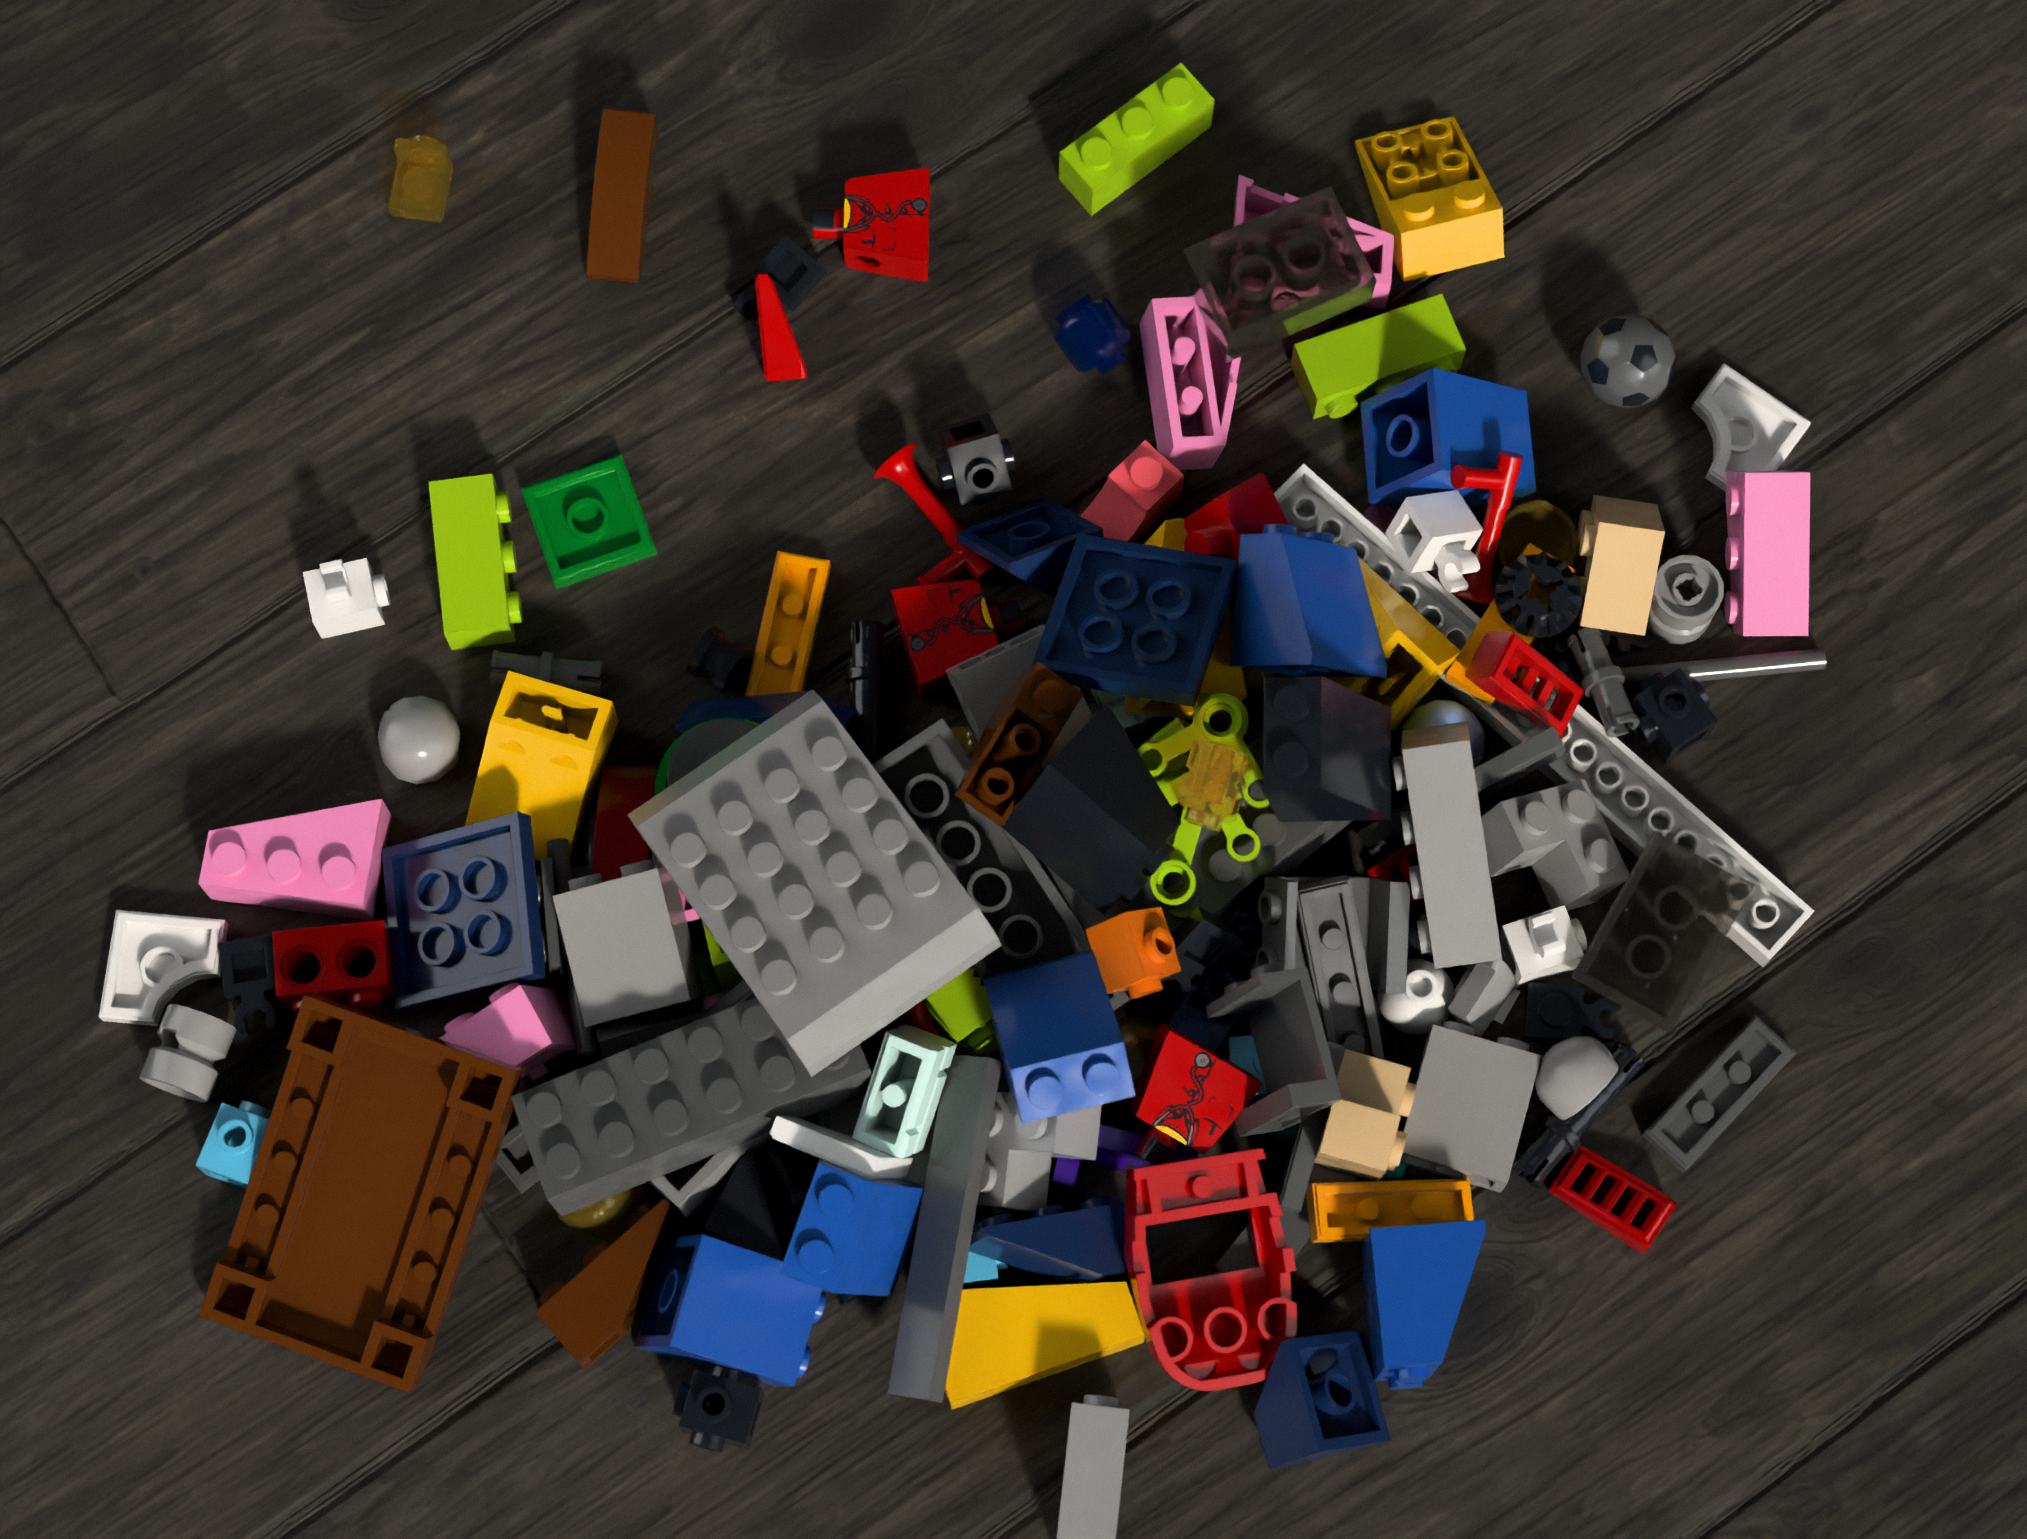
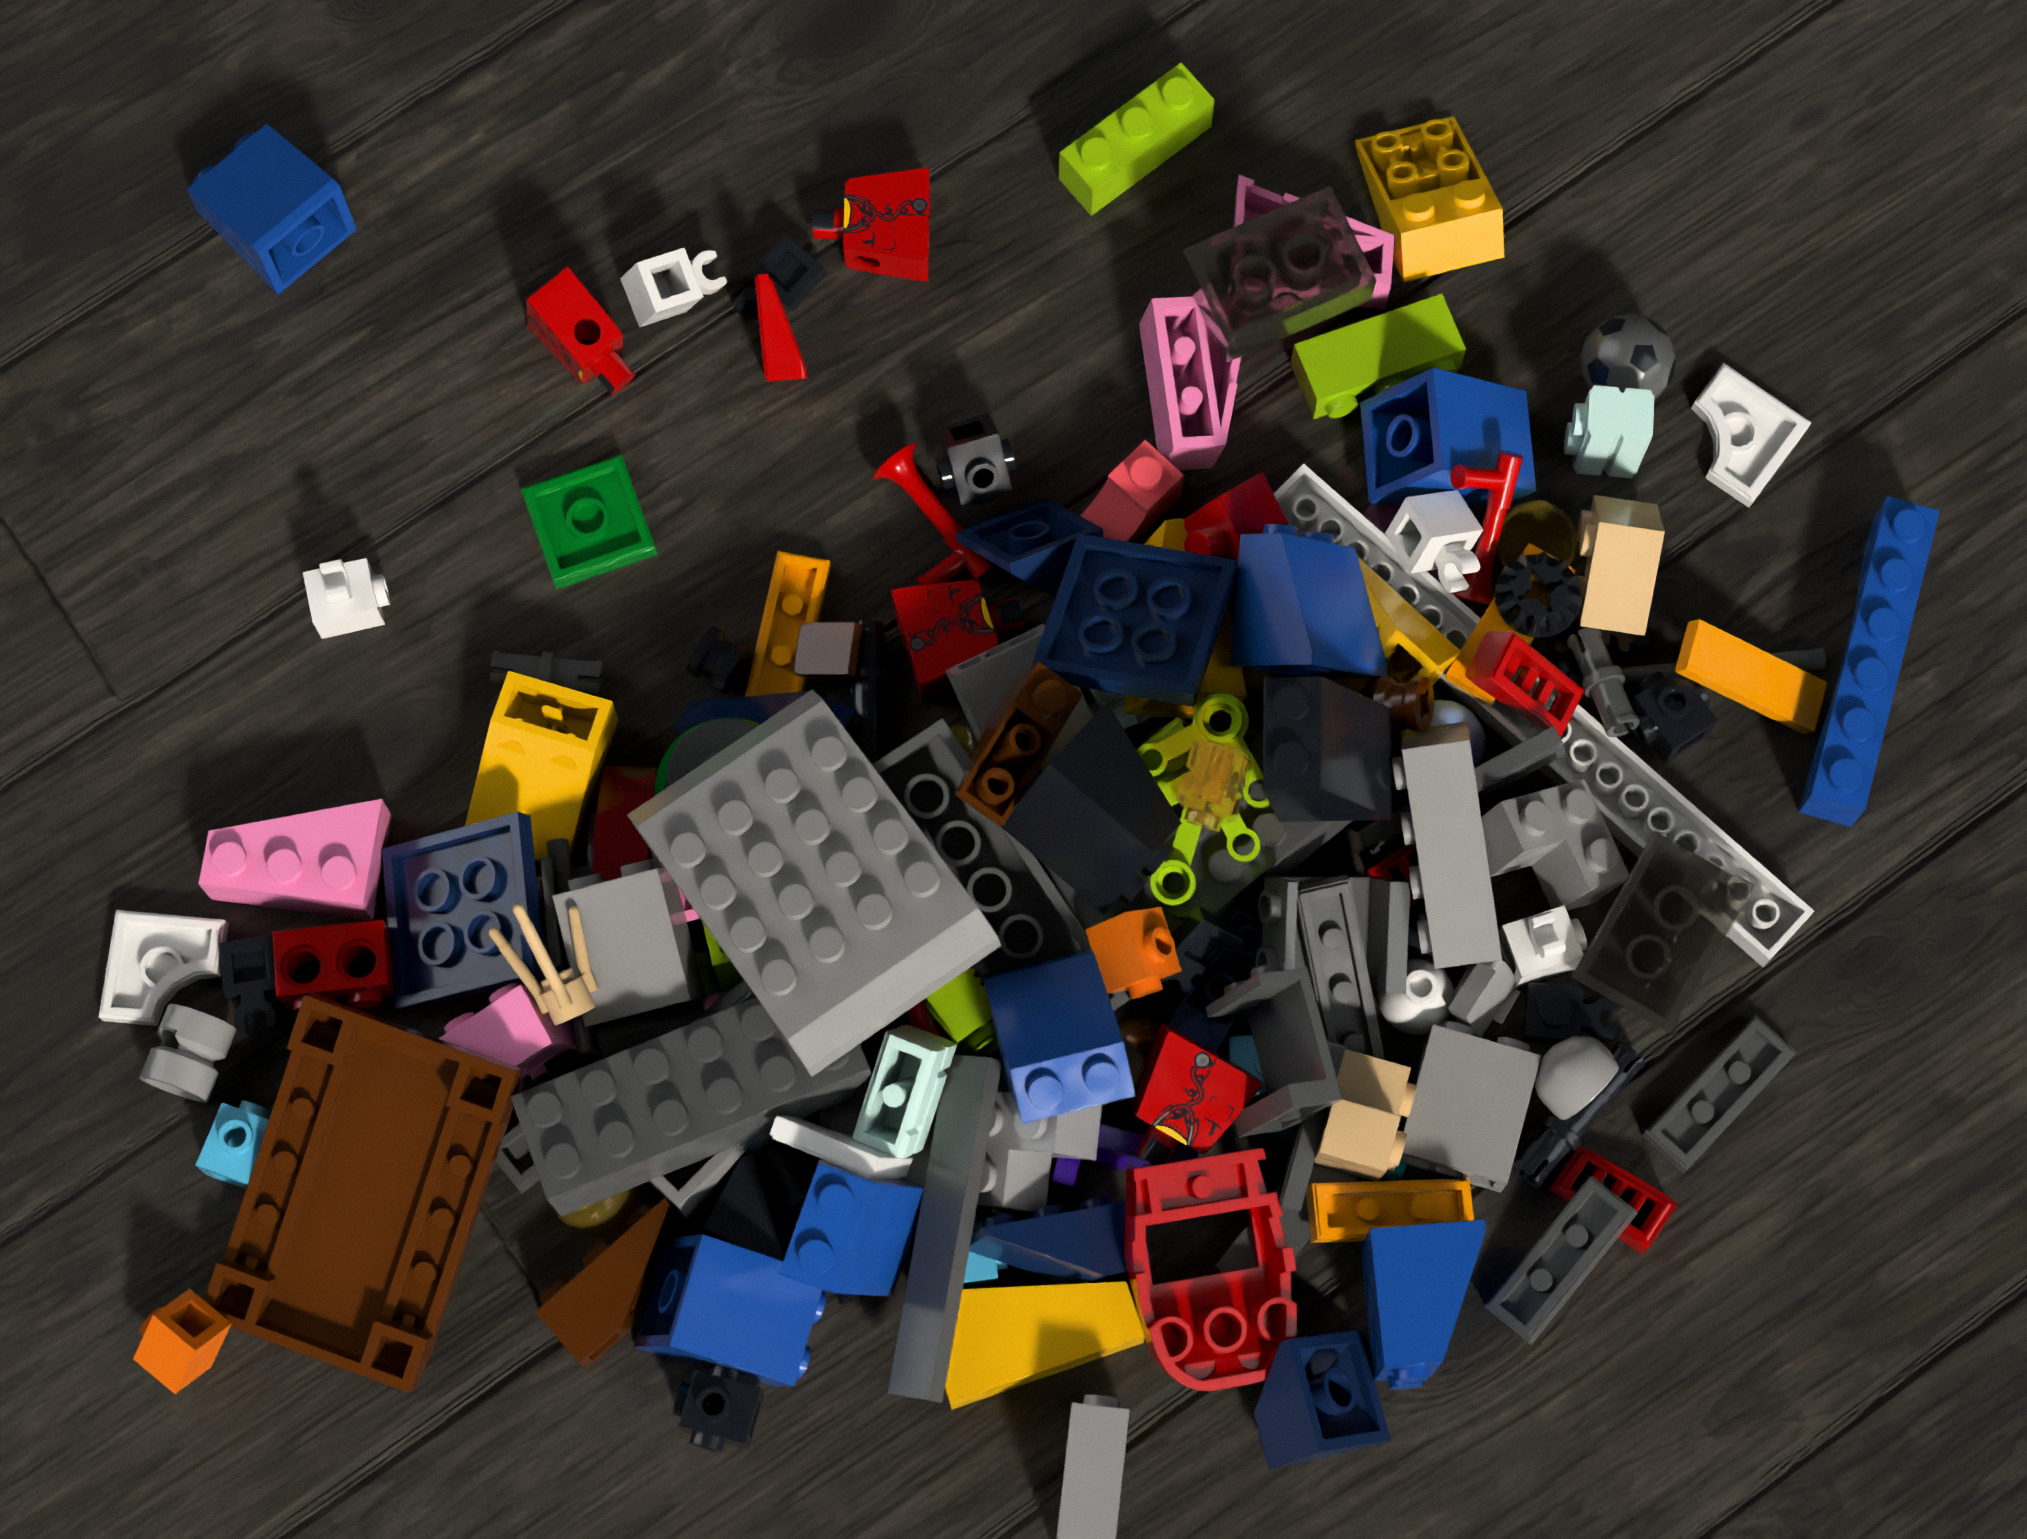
(181, 1340): none -> orange brick
(273, 207): none -> blue slope
(419, 739): light grey hair -> none
(420, 179): clear yellow bracket -> none
(474, 561): lime brick -> none
(563, 992): none -> tan plant
(566, 315): none -> red torso
(621, 195): reddish brown slope -> none
(668, 285): none -> white brick
(827, 651): none -> slope
(1092, 335): clear blue head -> none
(1409, 701): none -> reddish brown wheel
(1561, 1259): none -> dark grey tile
(1610, 431): none -> light aqua brick
(1684, 599): light grey wheel -> none
(1751, 676): none -> light orange tile
(1768, 552): bright pink wedge -> none
(1871, 664): none -> blue arch

